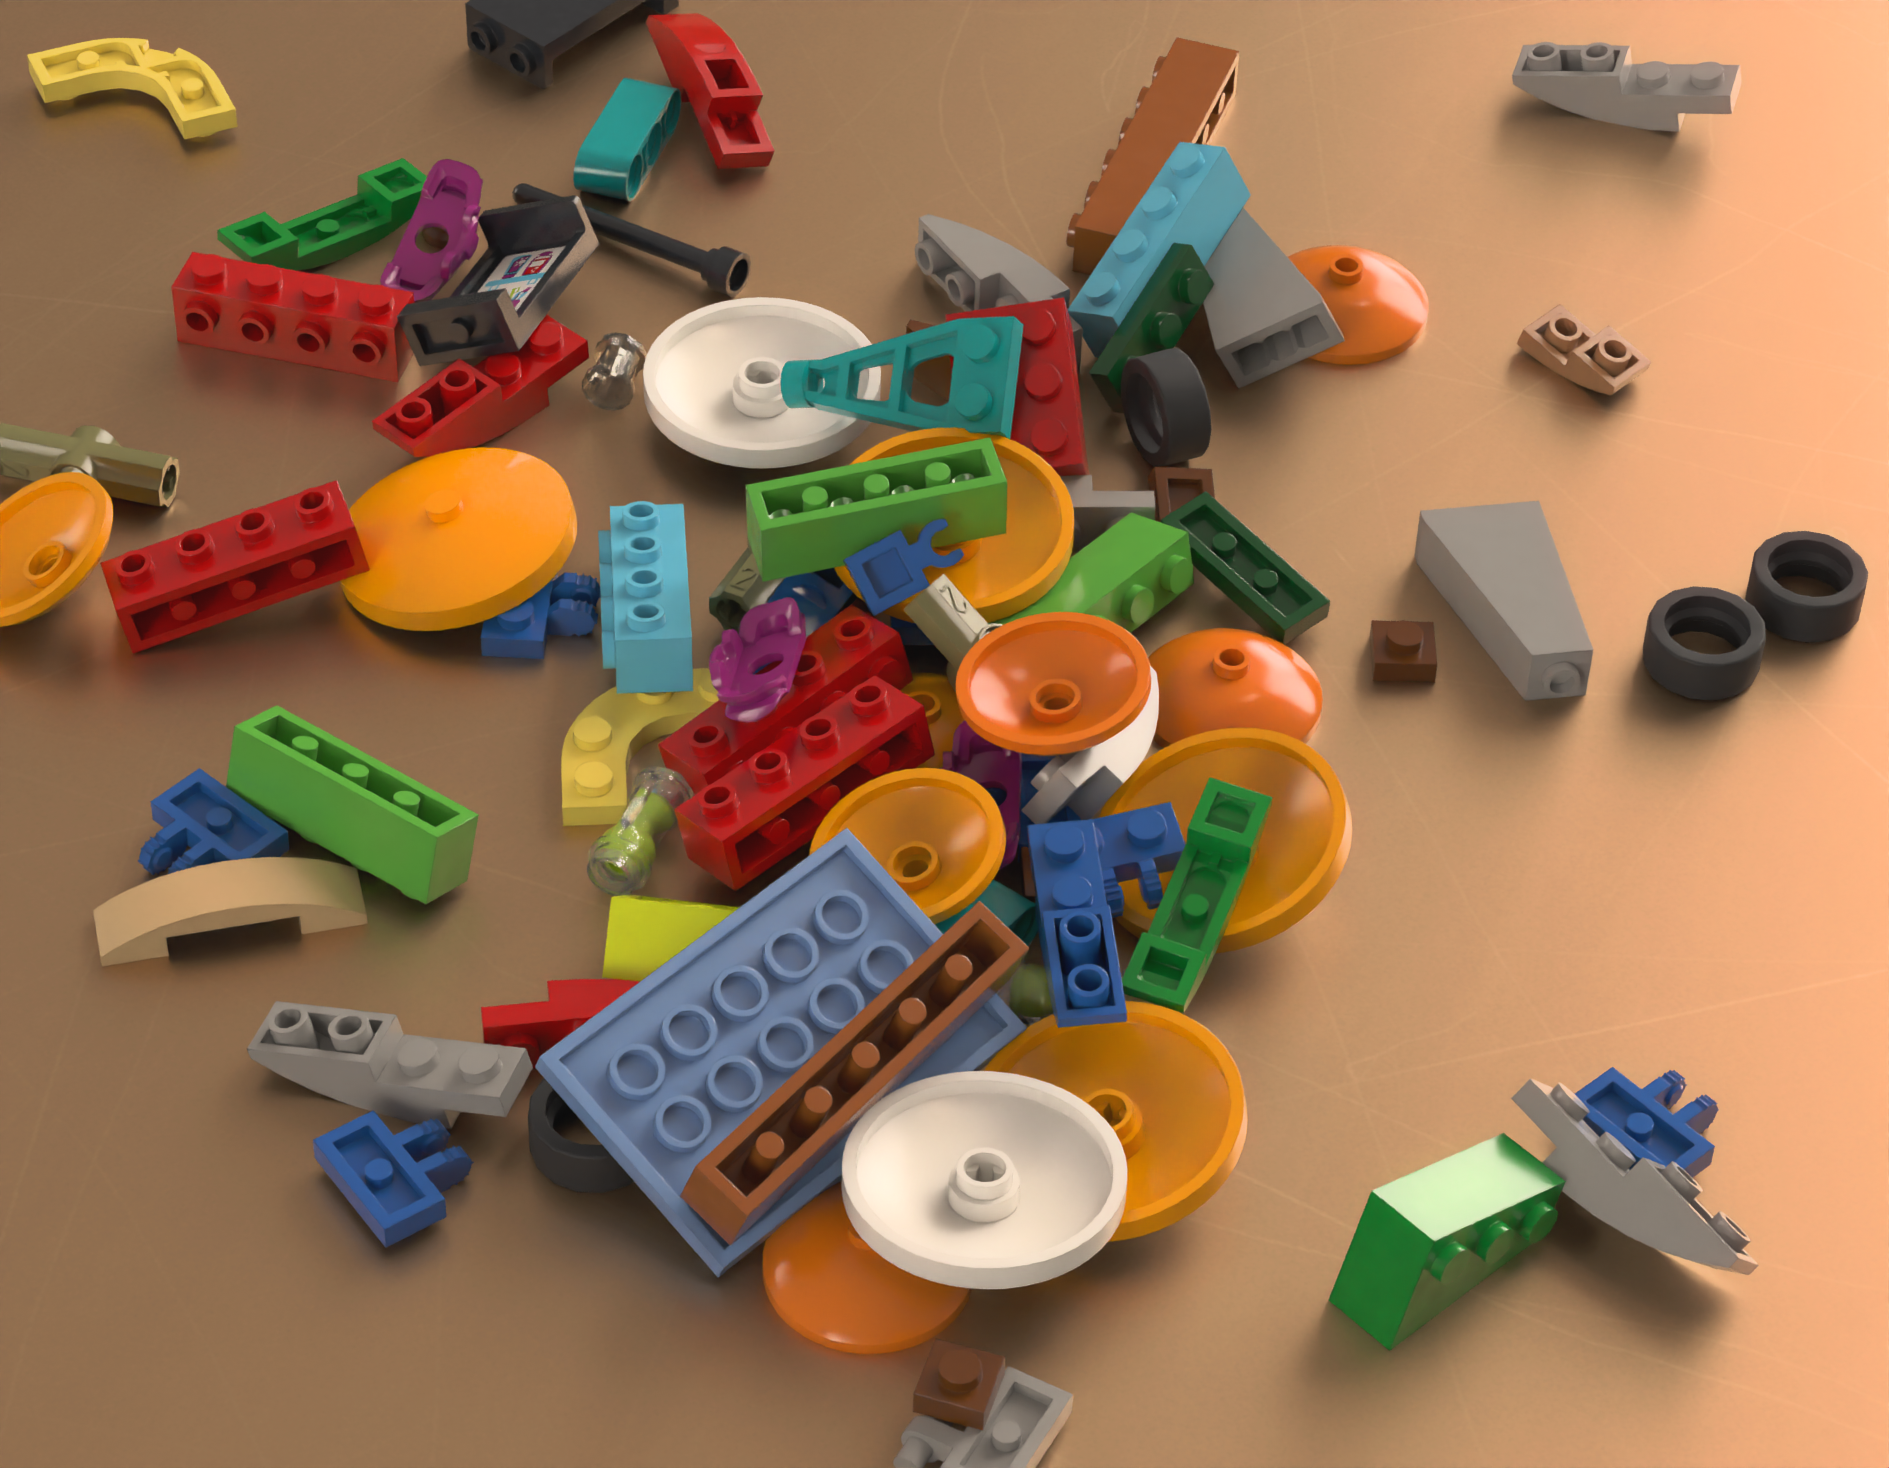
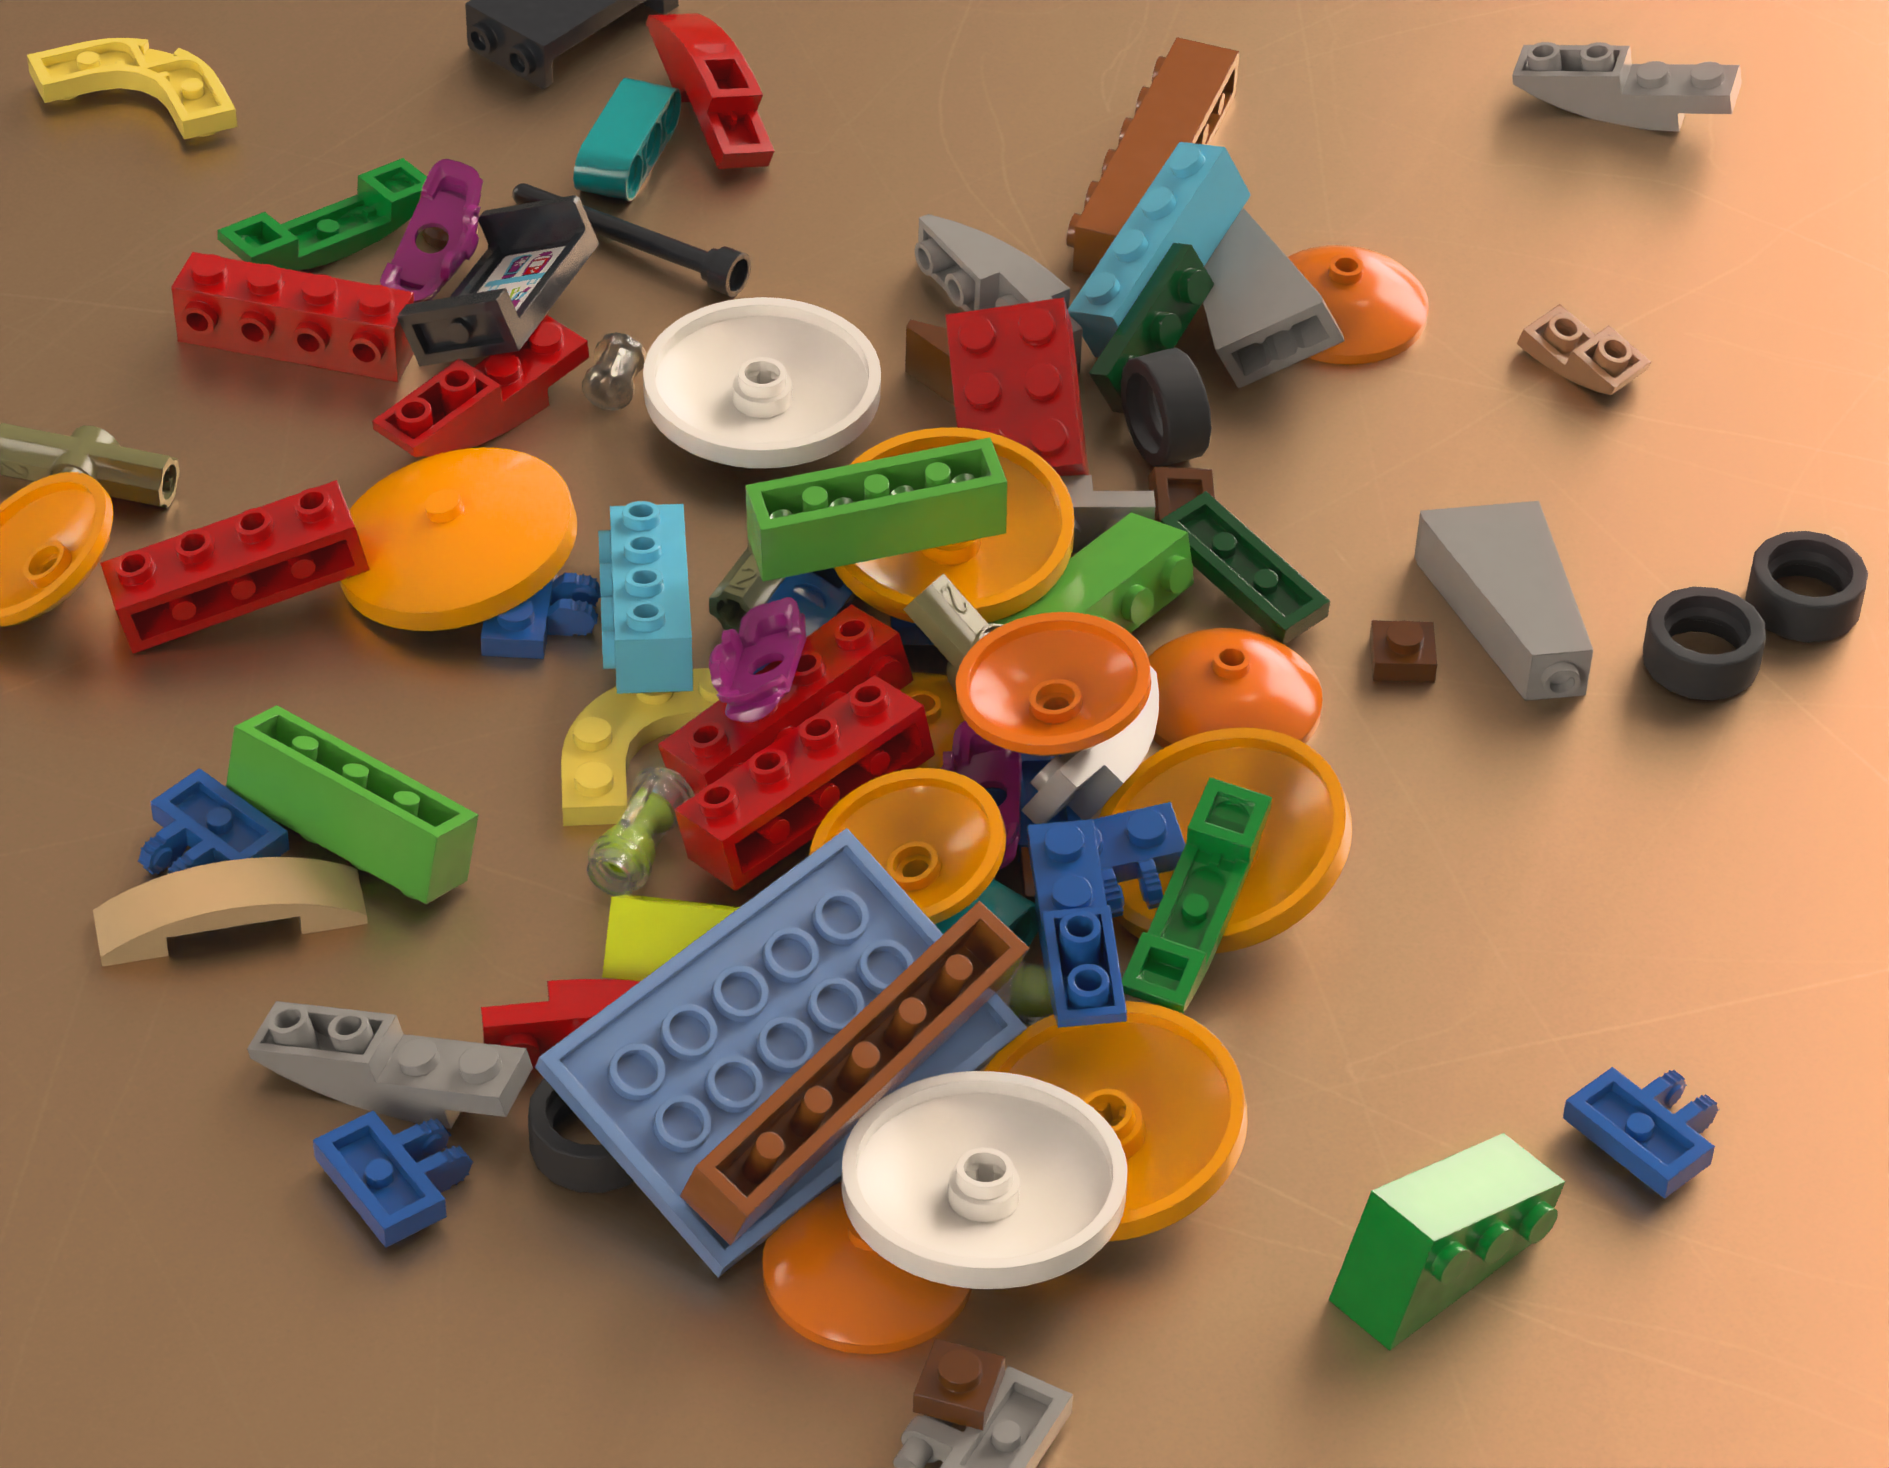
(893, 569): blue plate -> none
(980, 389): teal plate -> none
(1645, 1202): light grey slope -> none

